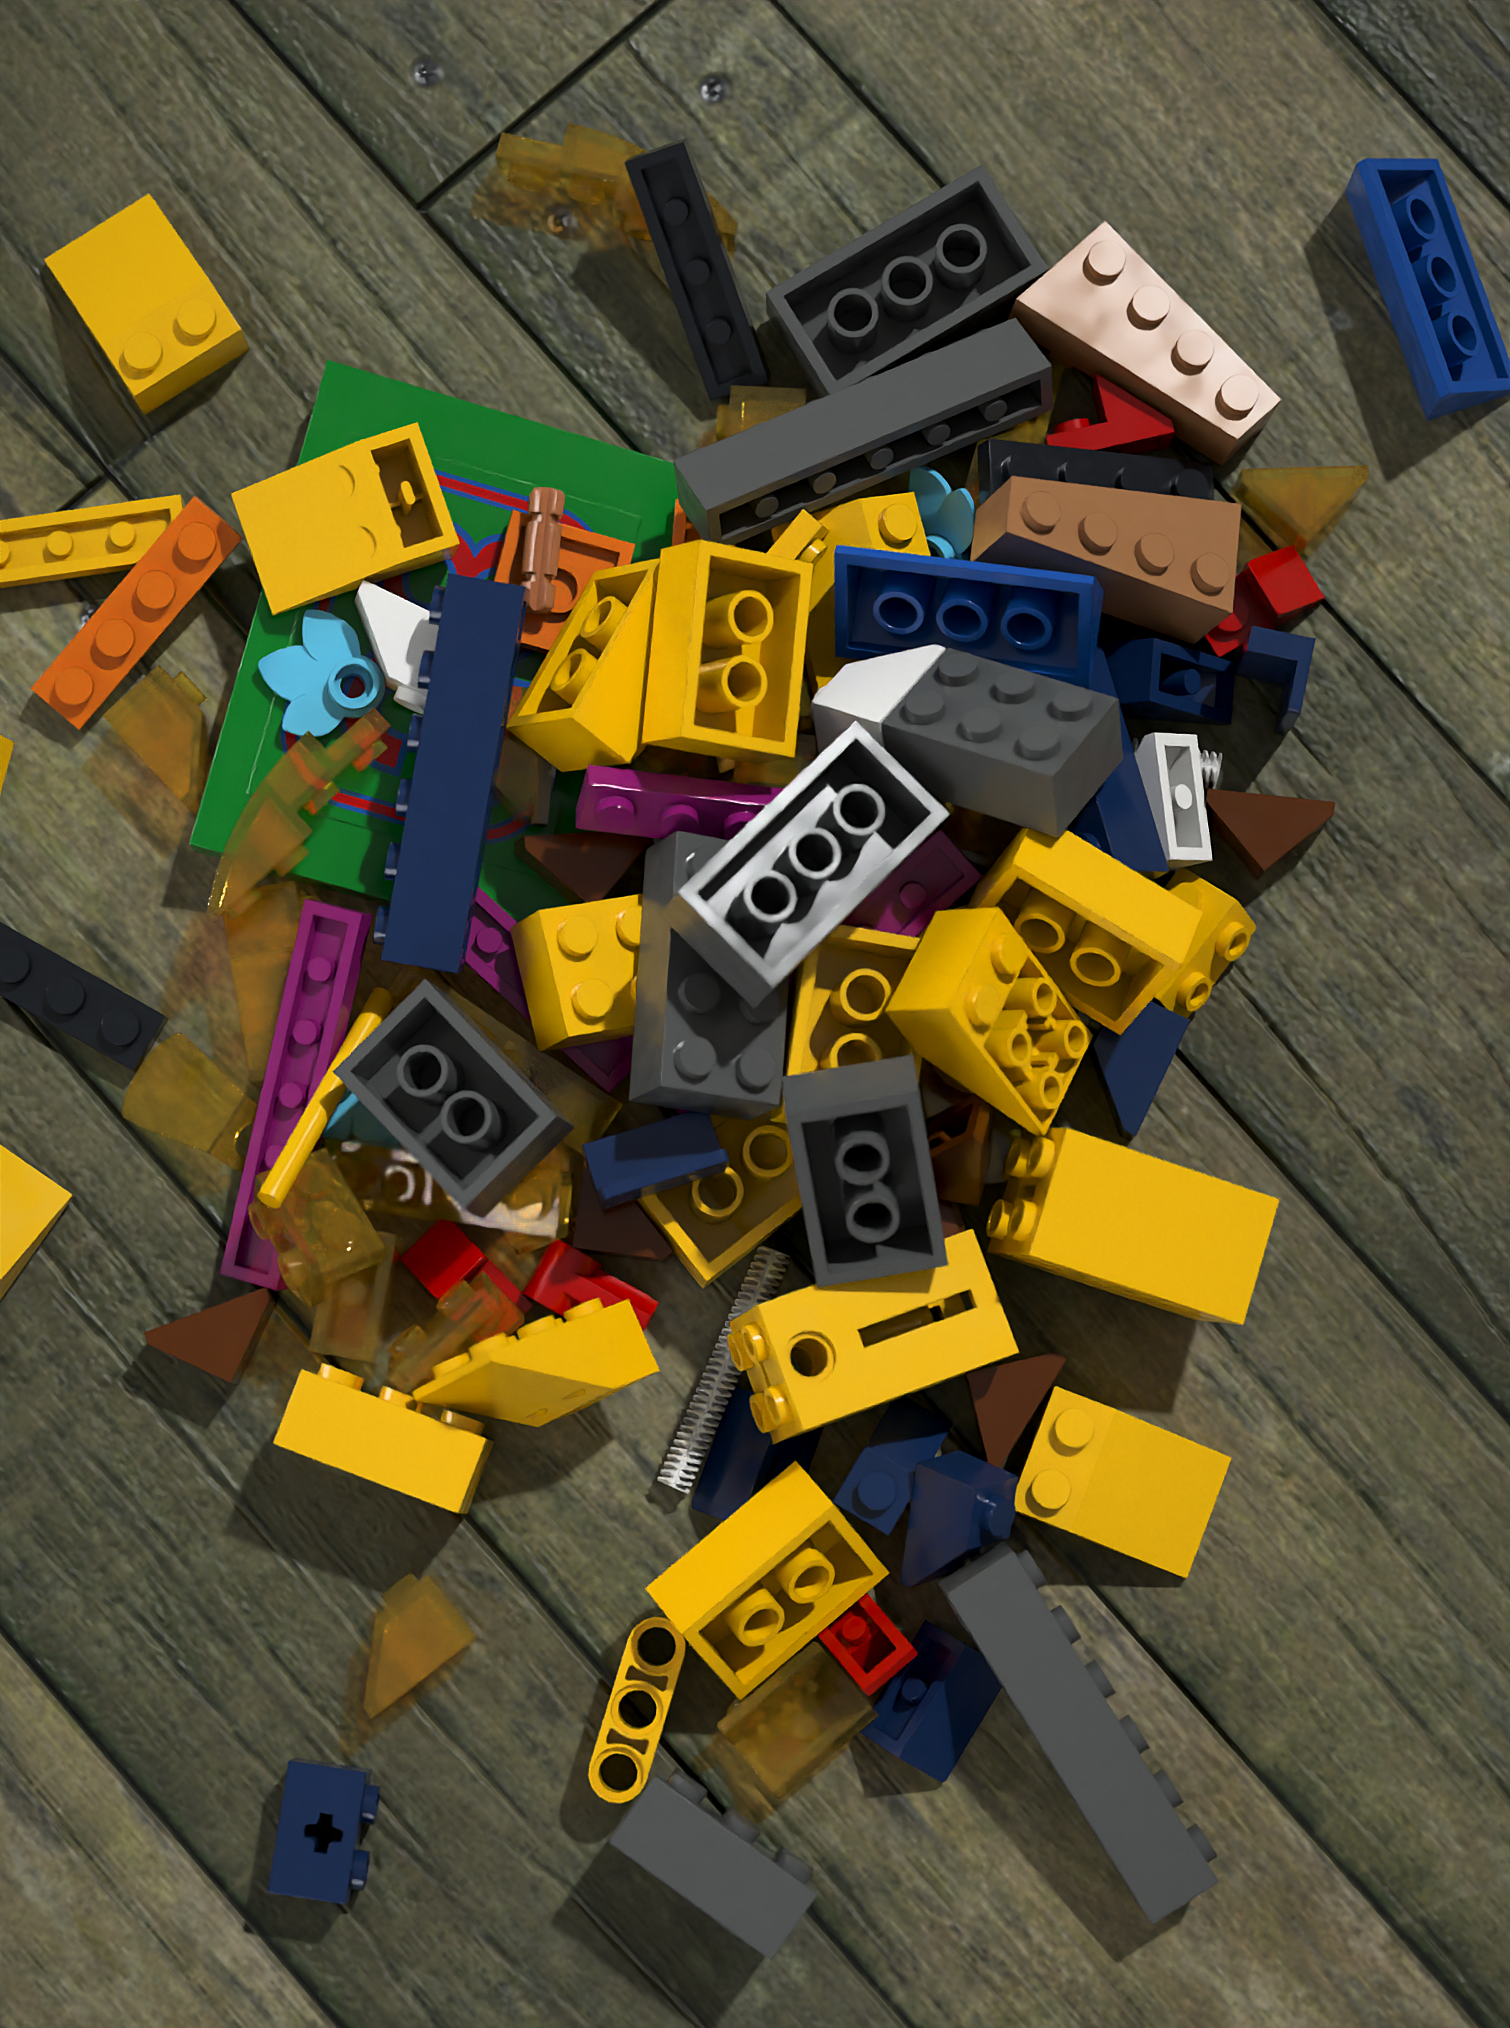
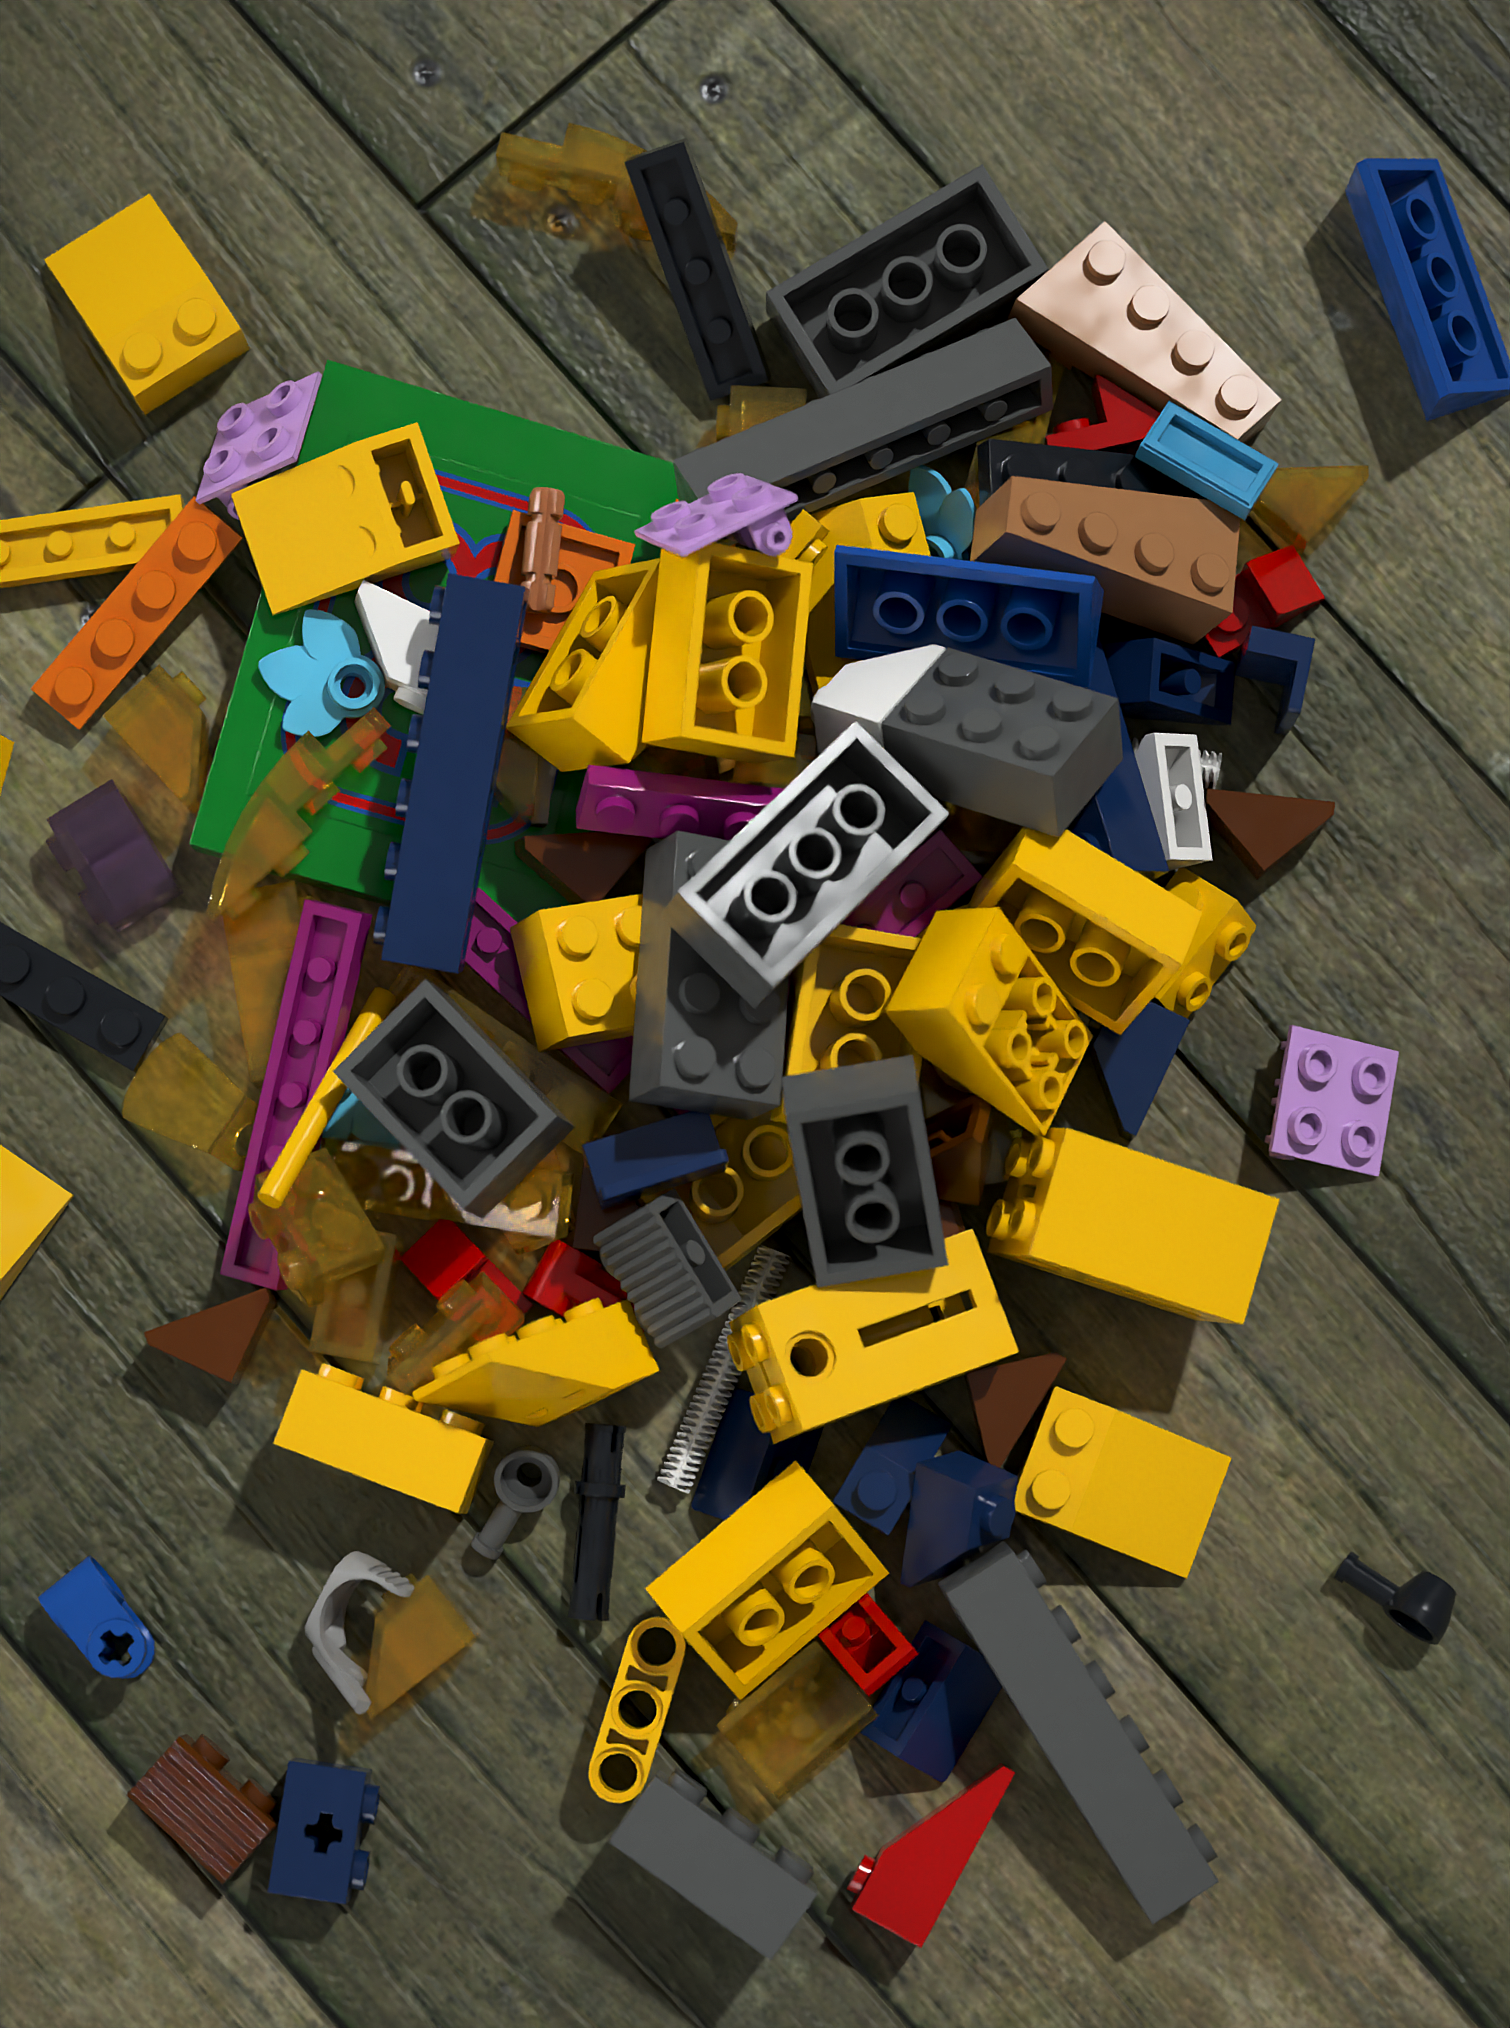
(92, 1611): none -> blue piece
(113, 856): none -> clear purple brick
(206, 1805): none -> reddish brown brick
(258, 440): none -> lavender hinge
(327, 1619): none -> light grey helmet
(516, 1496): none -> dark grey bar
(597, 1521): none -> black pin
(666, 1269): none -> dark grey brick
(733, 509): none -> lavender hinge
(921, 1865): none -> red slope
(1206, 460): none -> dark azure tile
(1332, 1101): none -> lavender hinge
(1418, 1606): none -> black bar

